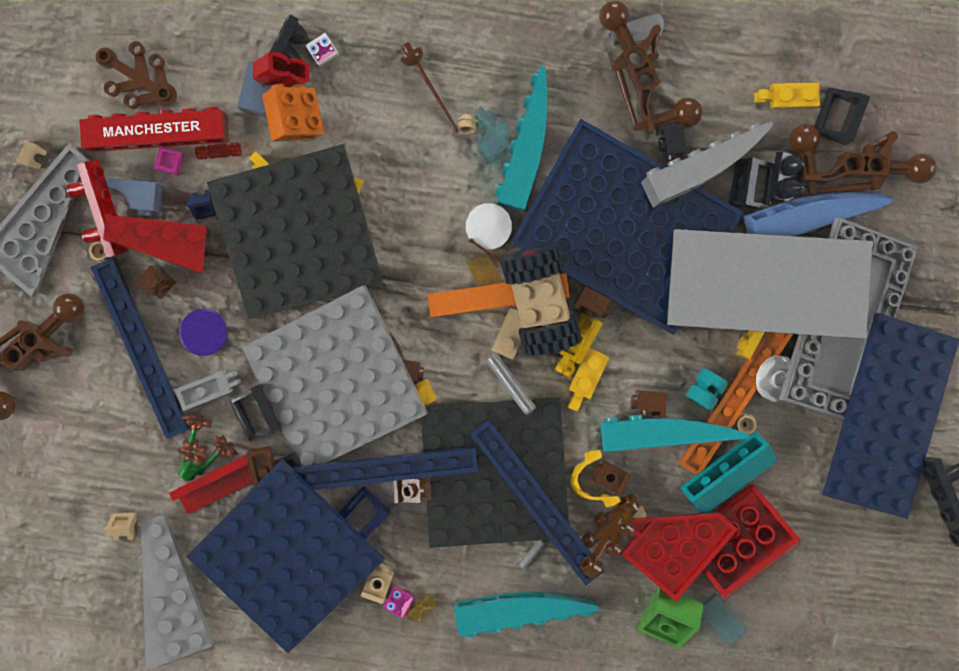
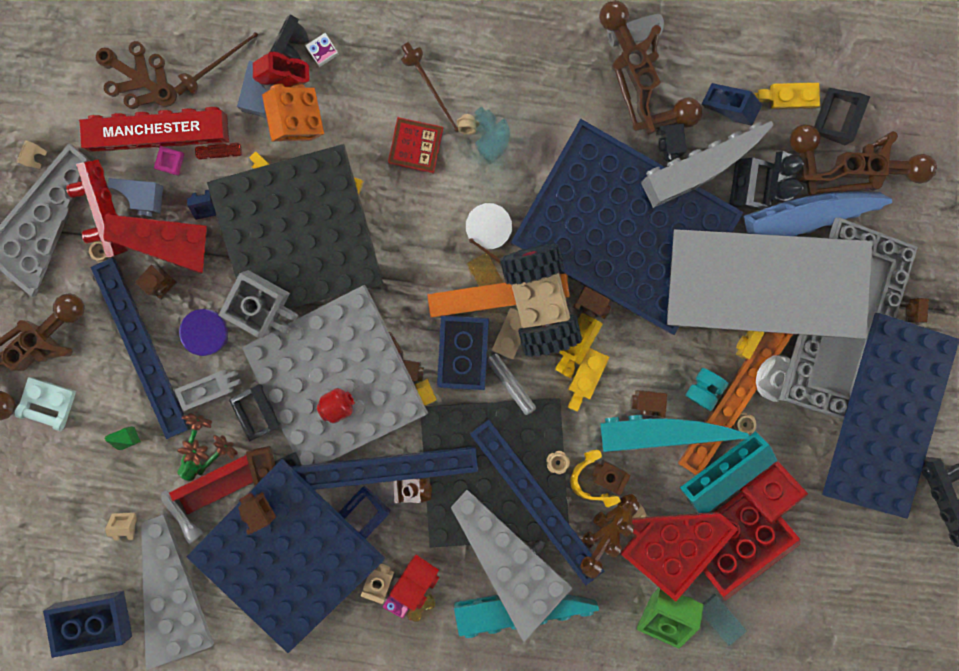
(48, 396): none -> light aqua plate
(87, 624): none -> dark blue brick
(123, 438): none -> green slope
(189, 82): none -> reddish brown sword
(189, 529): none -> light grey piece
(255, 512): none -> reddish brown brick
(270, 300): none -> light grey hinge
(335, 405): none -> red head
(414, 582): none -> red brick
(415, 145): none -> tile
(462, 353): none -> dark blue brick
(518, 574): none -> light grey wing
(527, 148): teal slope -> none
(564, 462): none -> tan plate
(734, 103): none -> dark blue arch
(774, 492): none -> red tile
(917, 310): none -> reddish brown plate

